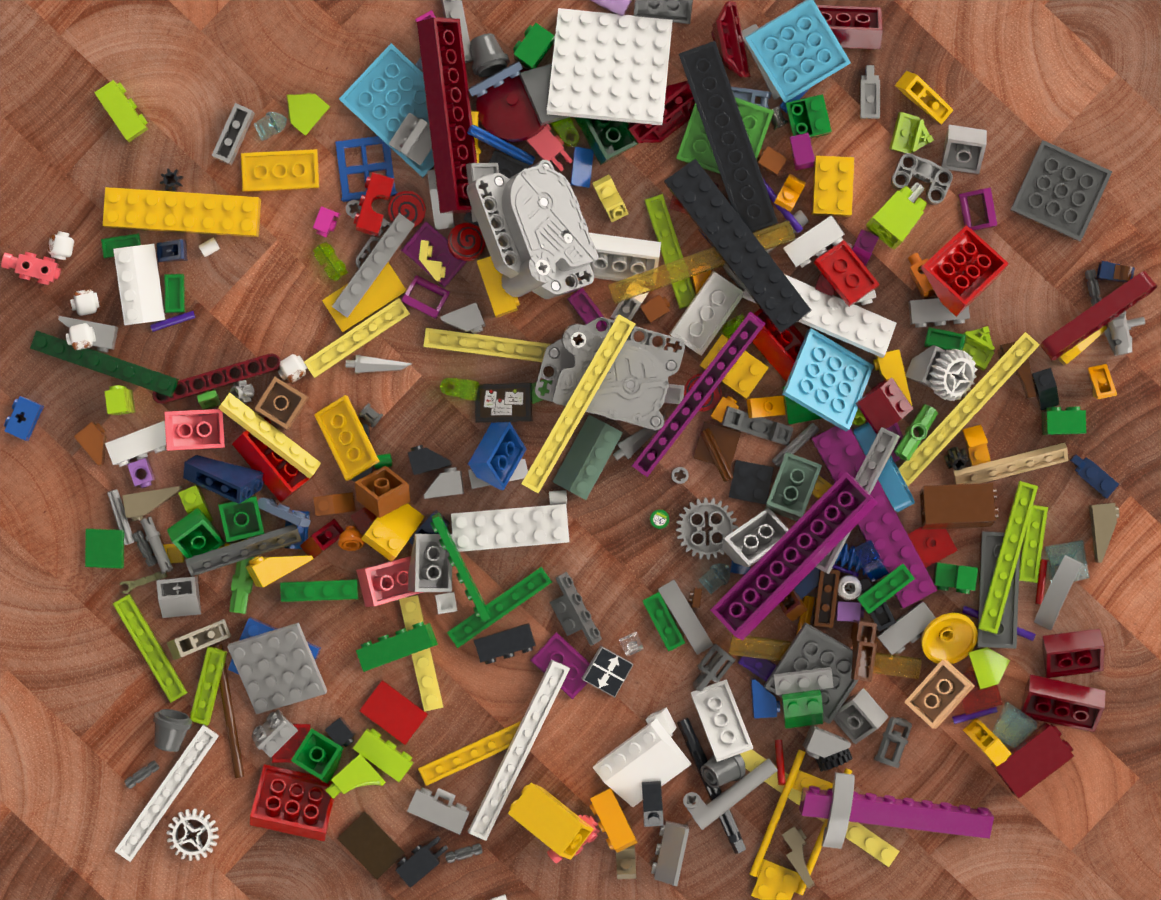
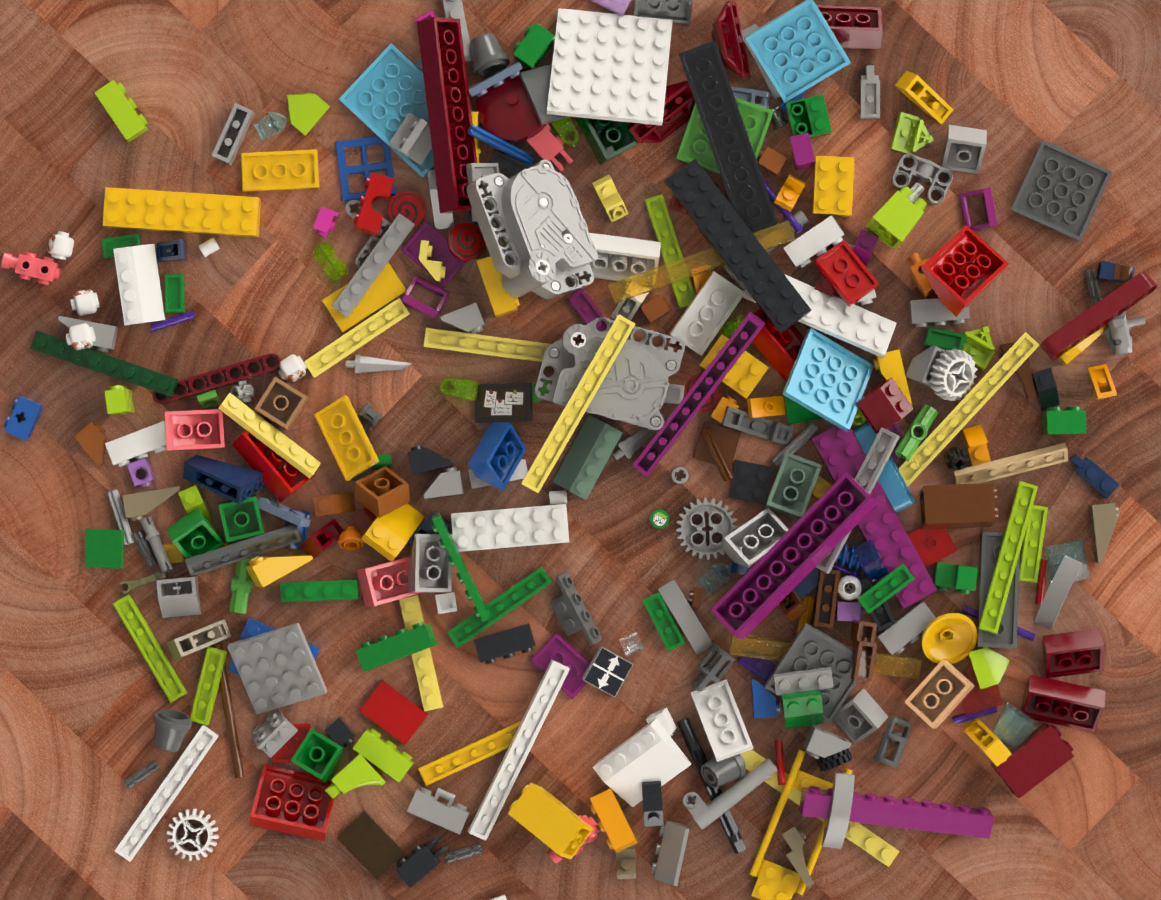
(172, 185): black gear -> none
(582, 167): blue slope -> none

